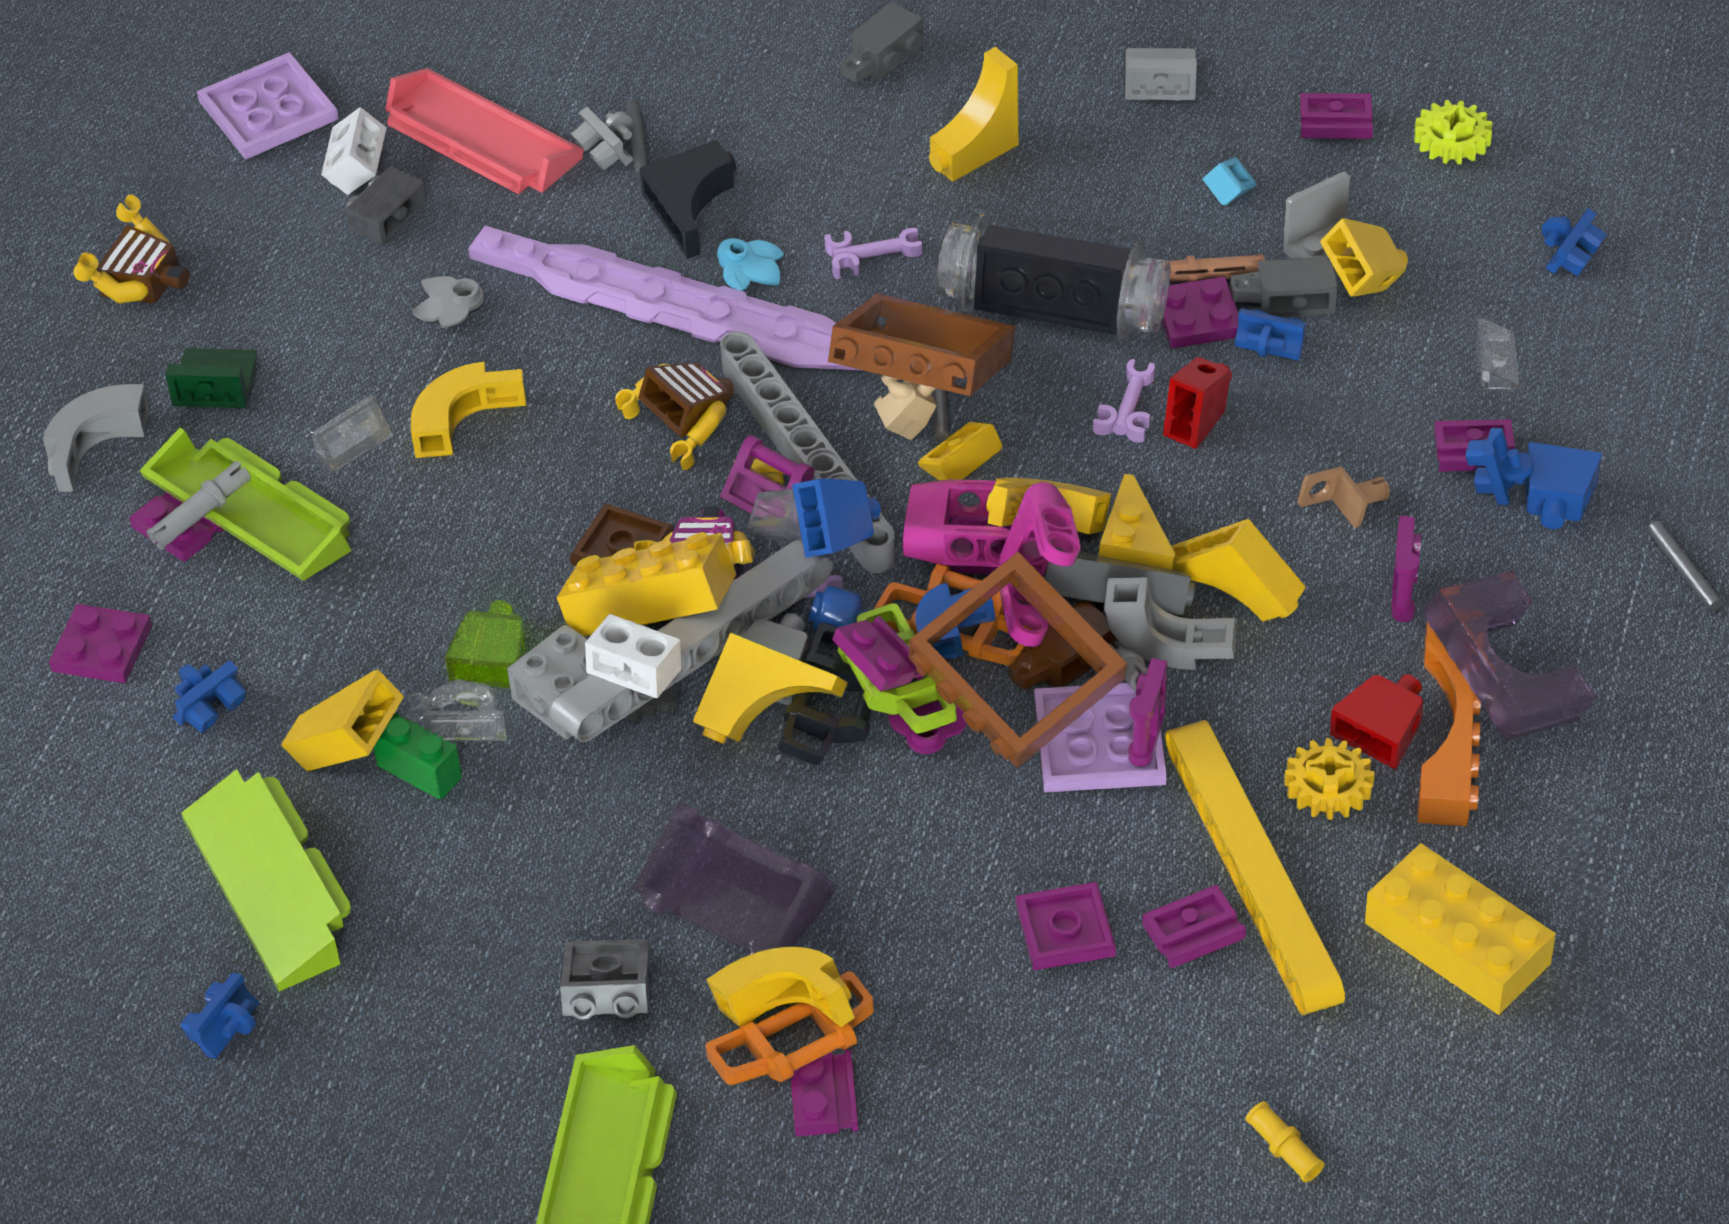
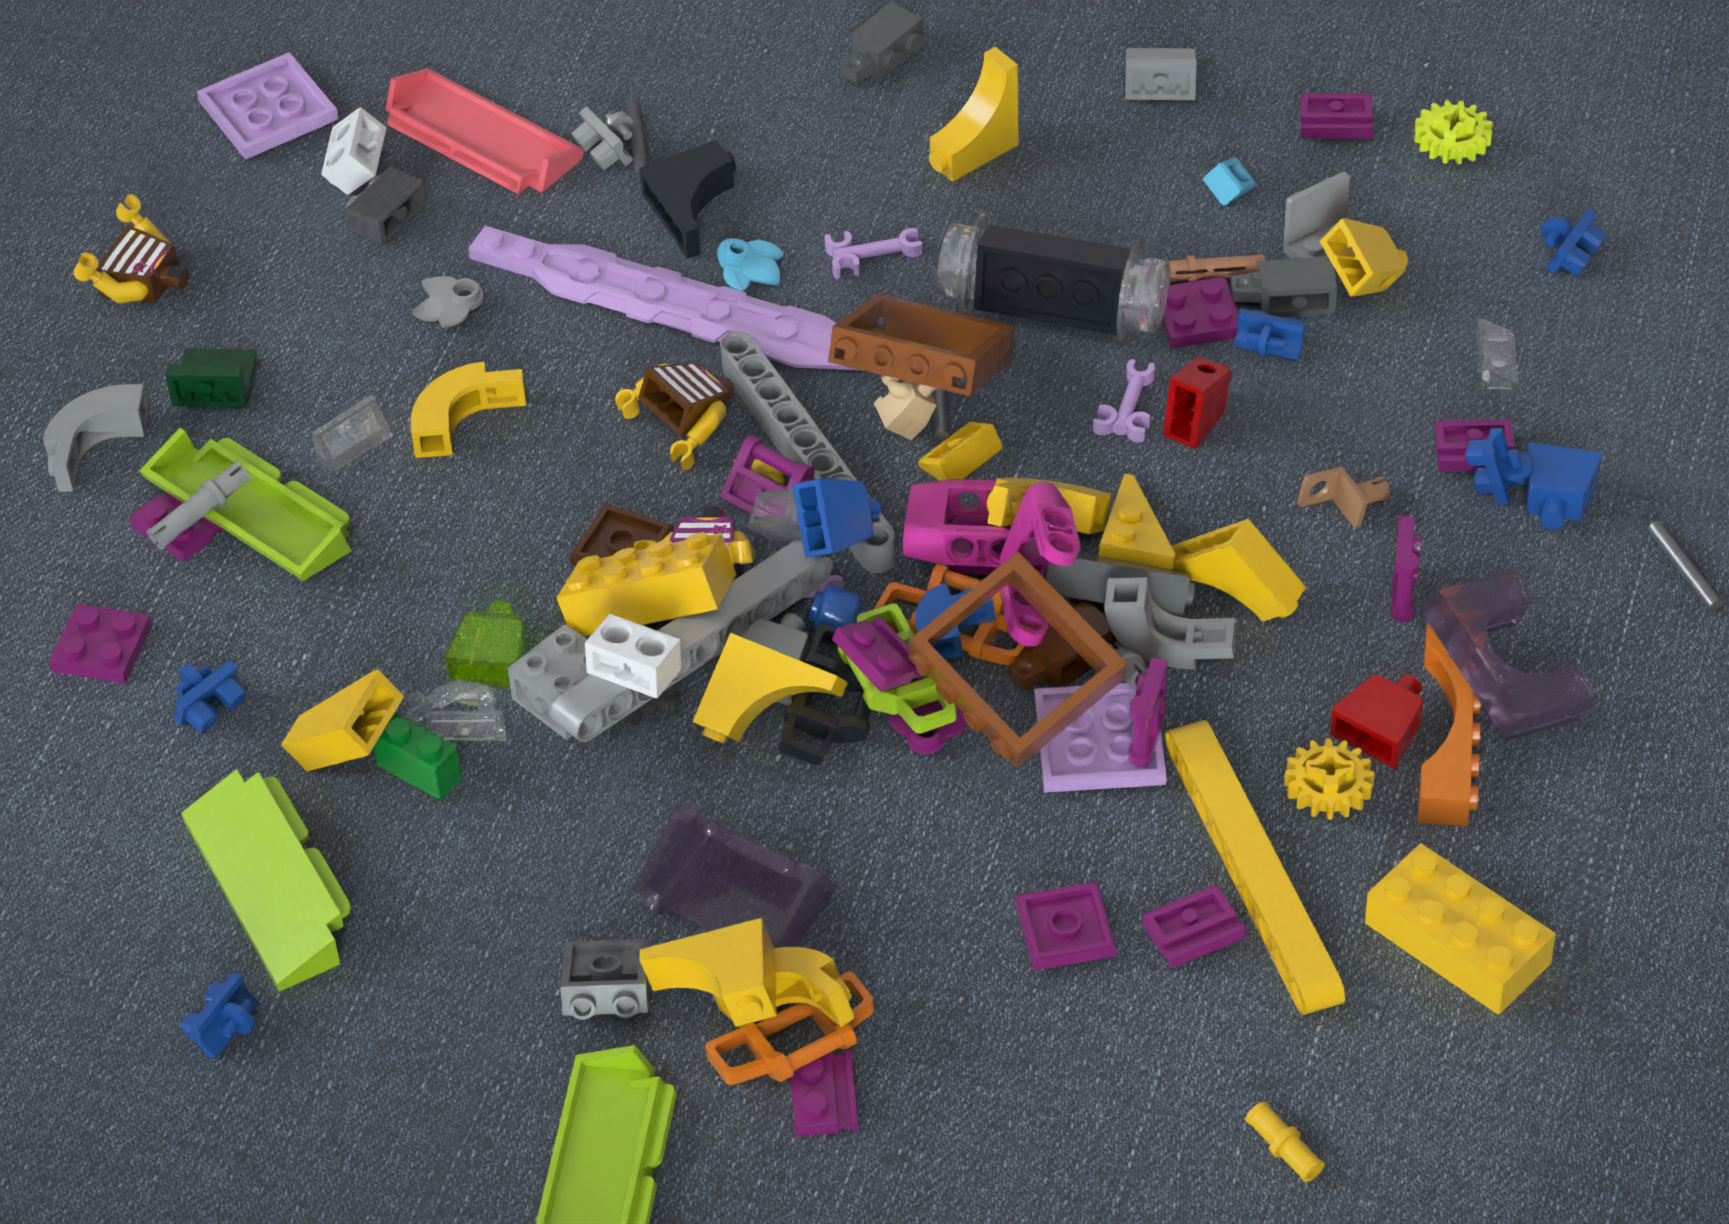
(727, 962): none -> yellow arch

